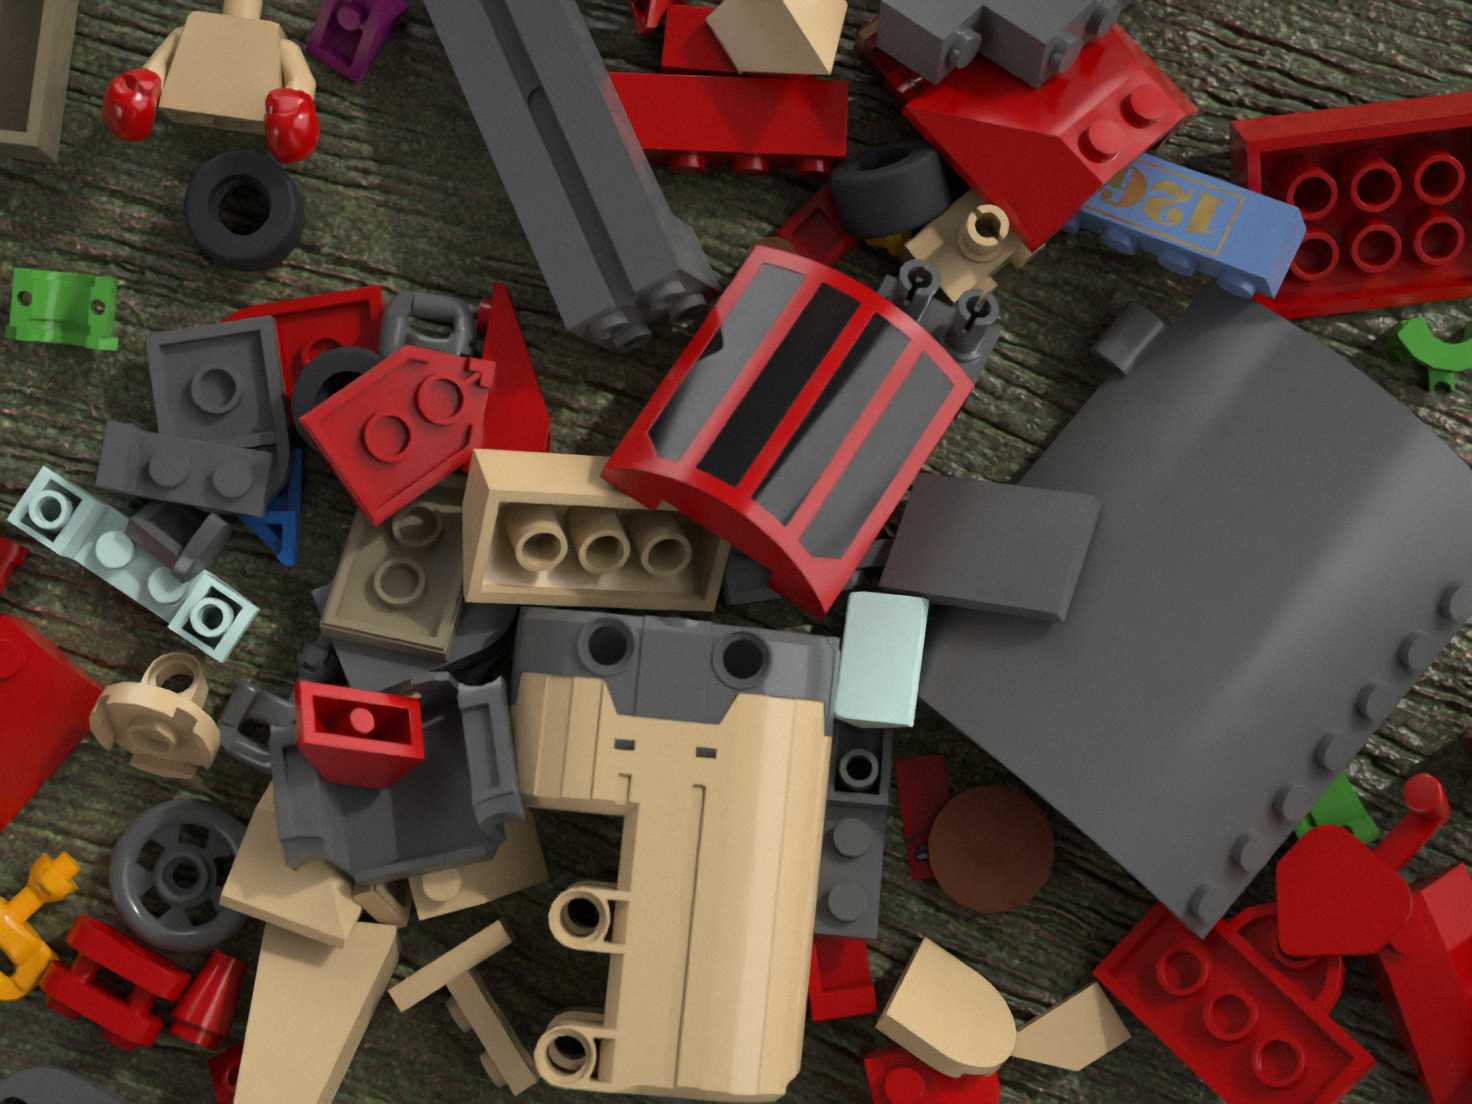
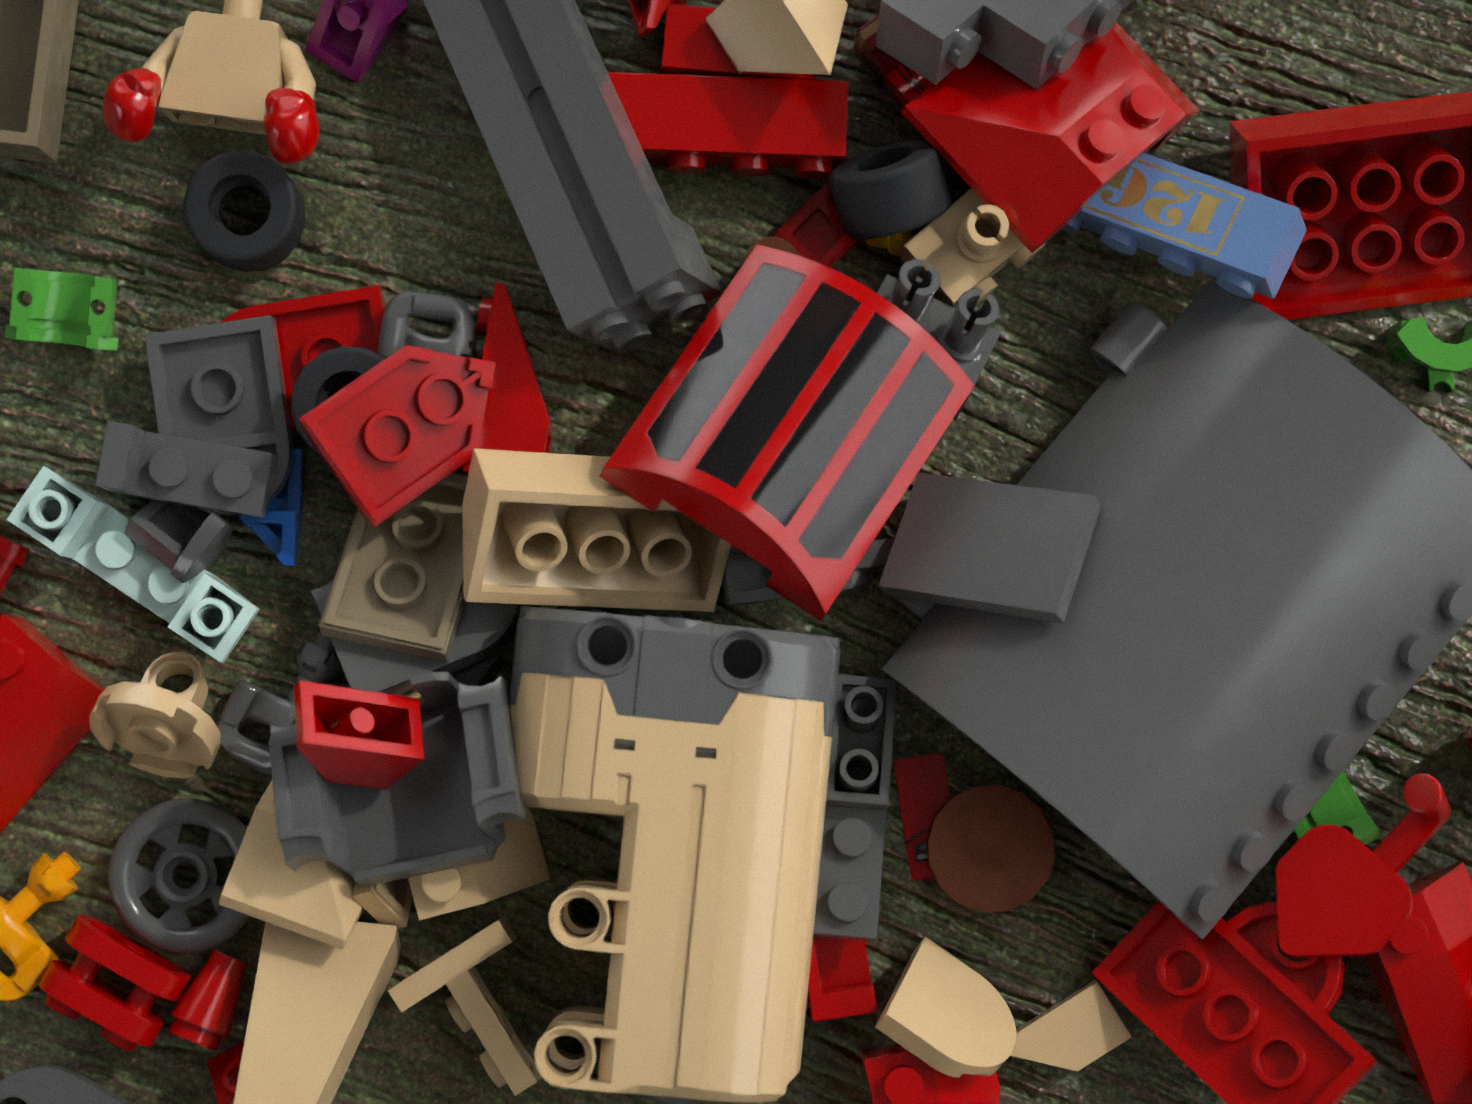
(881, 660): light aqua slope -> none

